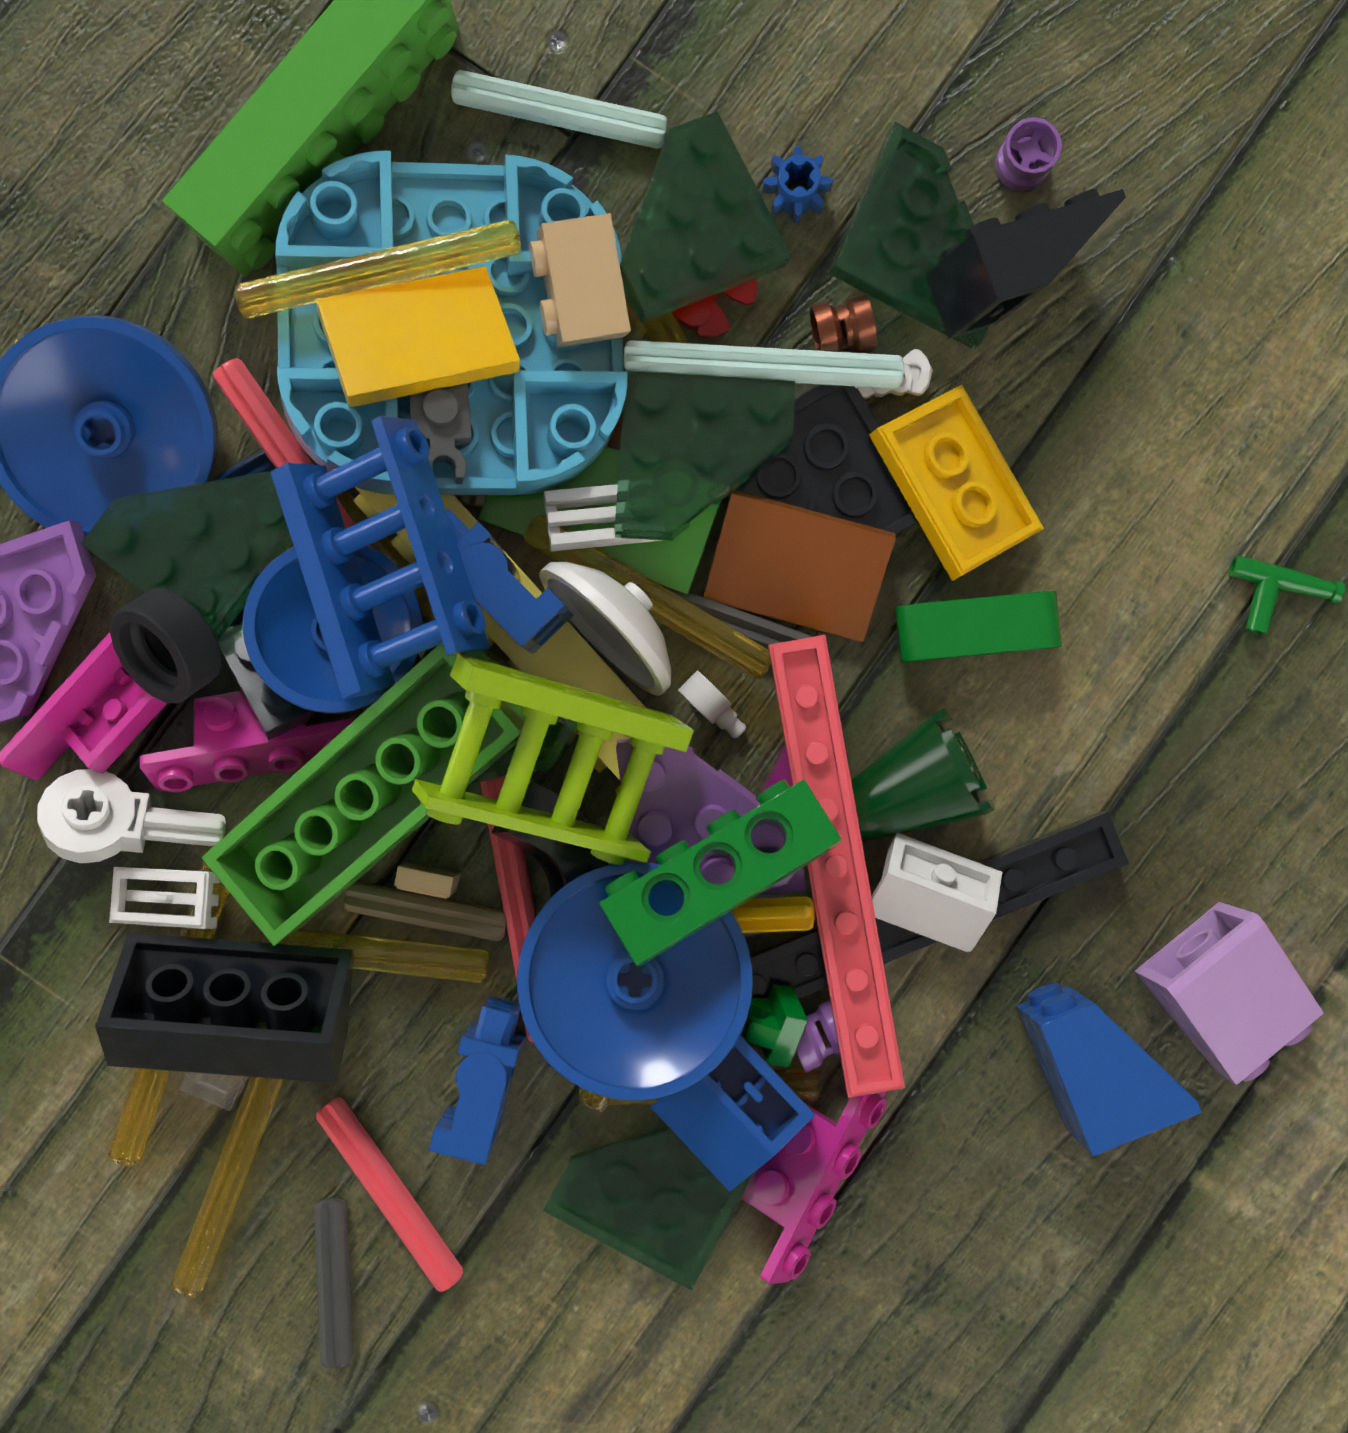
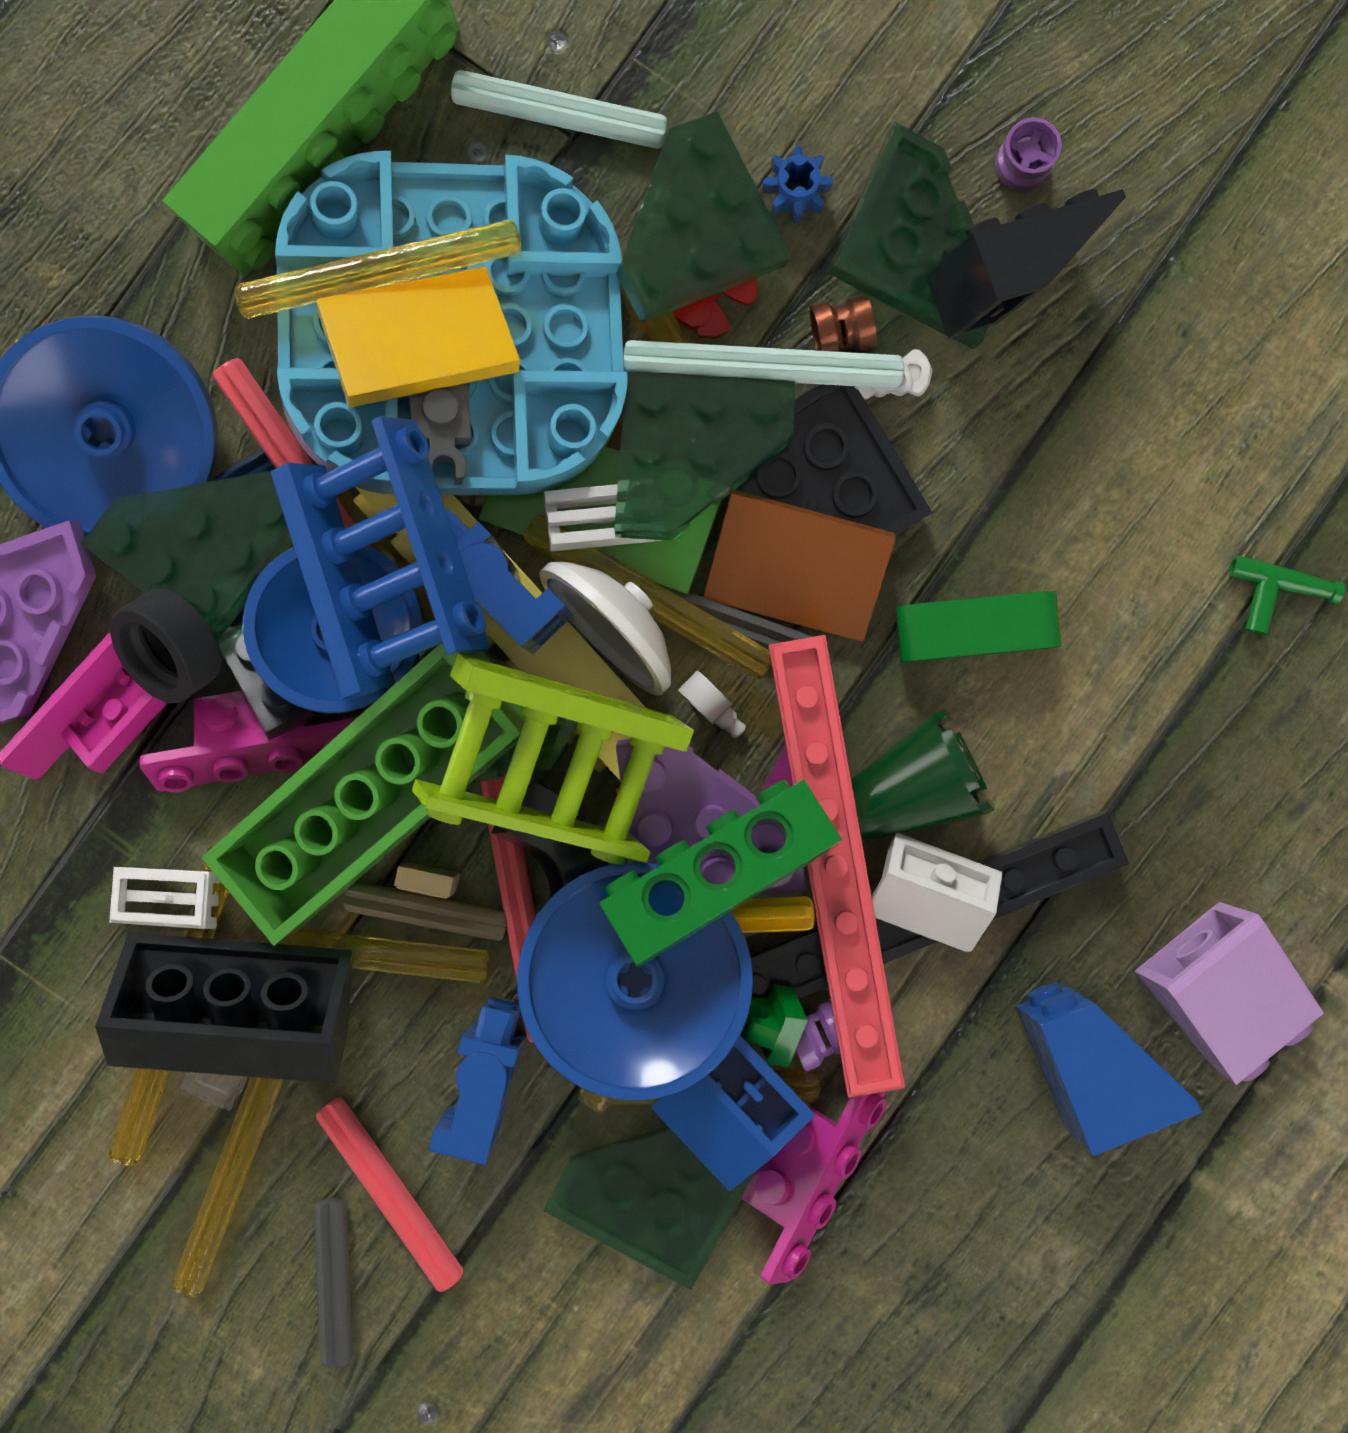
(116, 819): white piece -> none
(580, 280): tan brick -> none
(956, 481): yellow tile -> none

